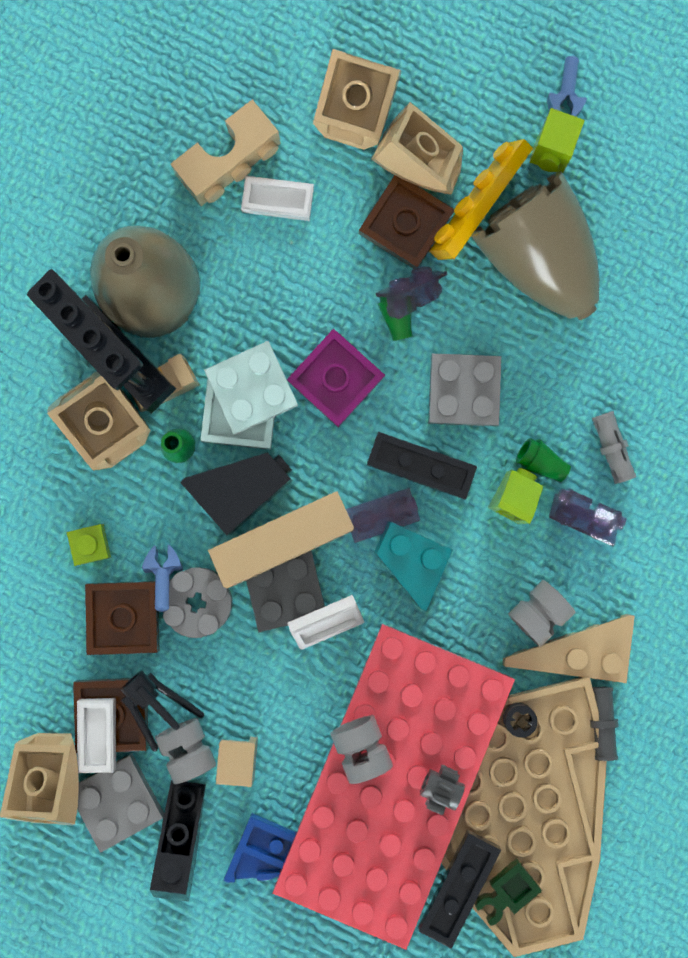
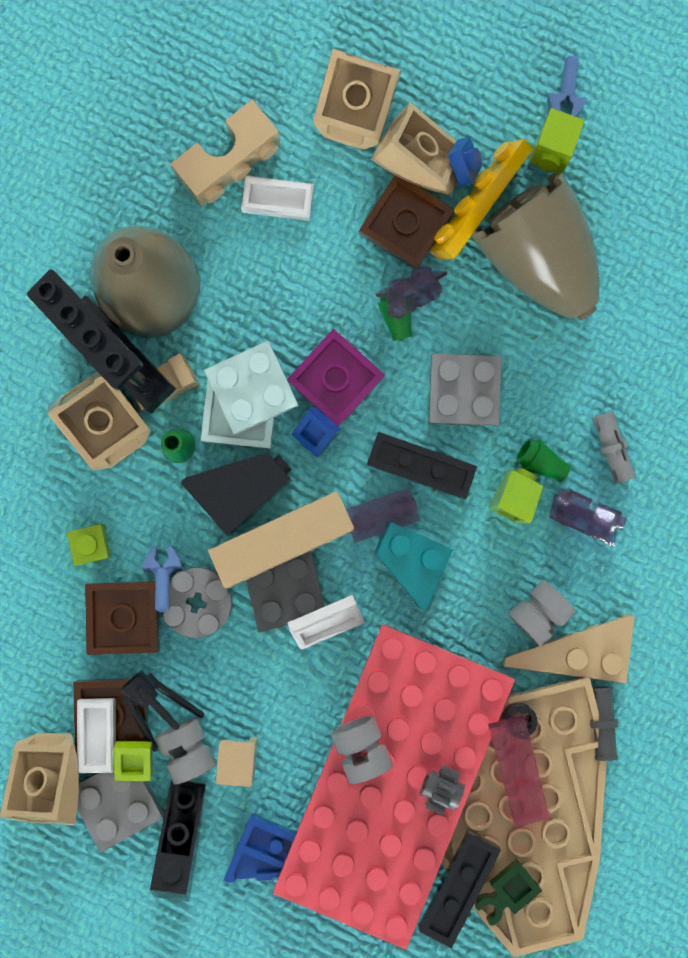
(133, 761): none -> lime plate
(315, 431): none -> blue plate
(465, 161): none -> blue plate
(519, 771): none -> clear pink tile

